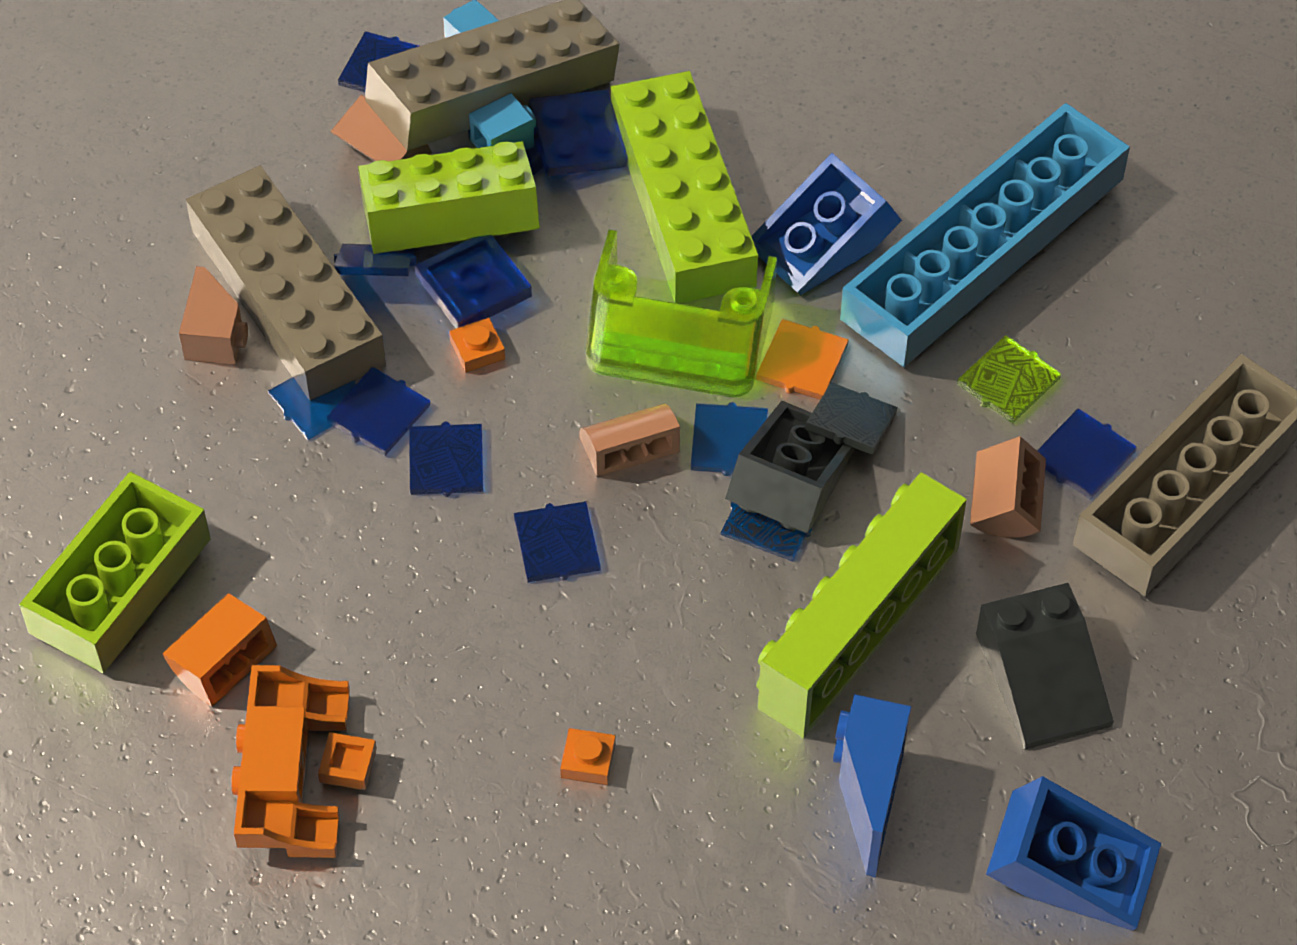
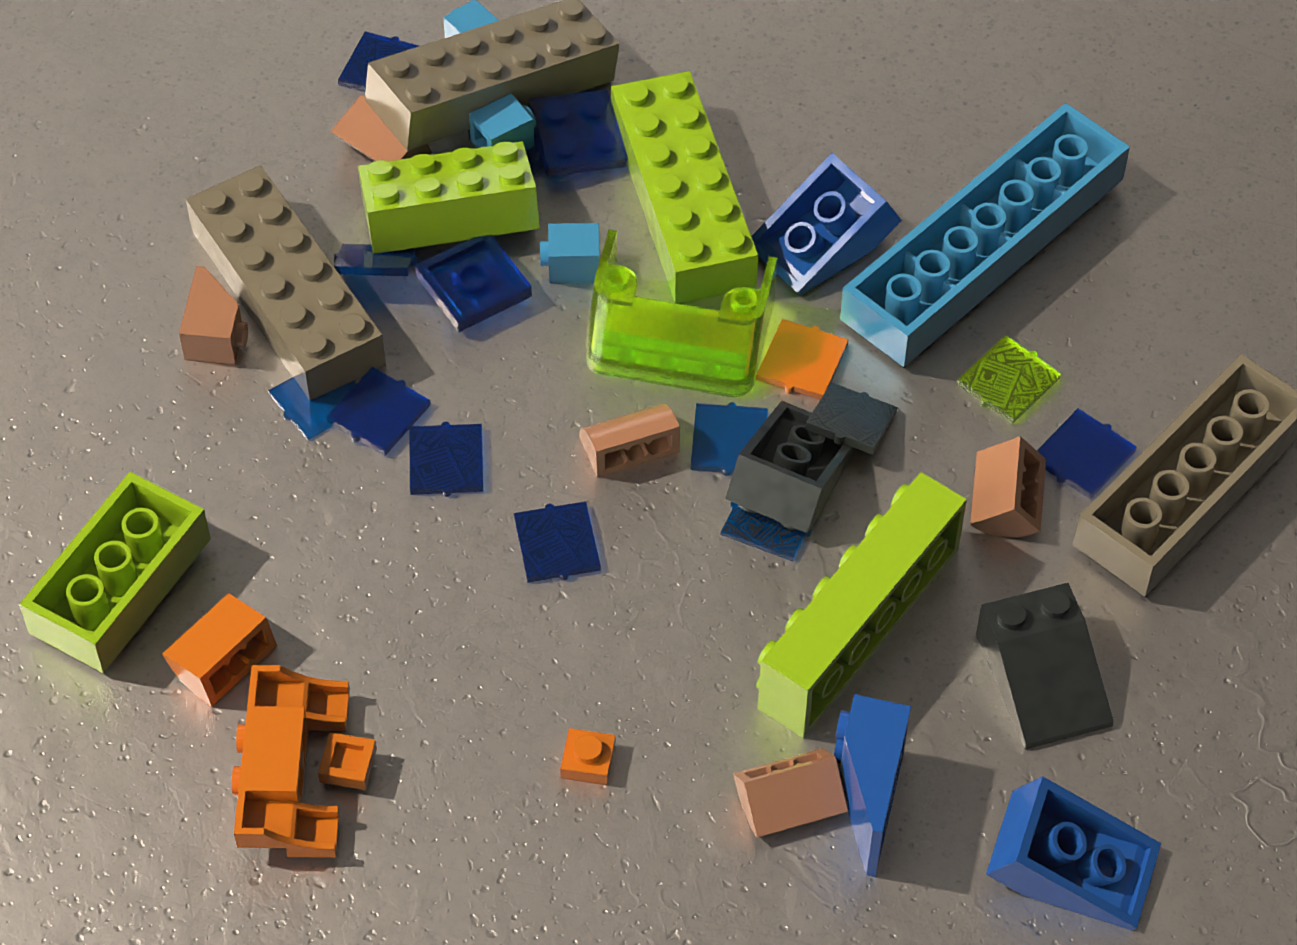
(477, 345): orange plate -> none
(571, 252): none -> dark azure brick
(791, 792): none -> nougat brick

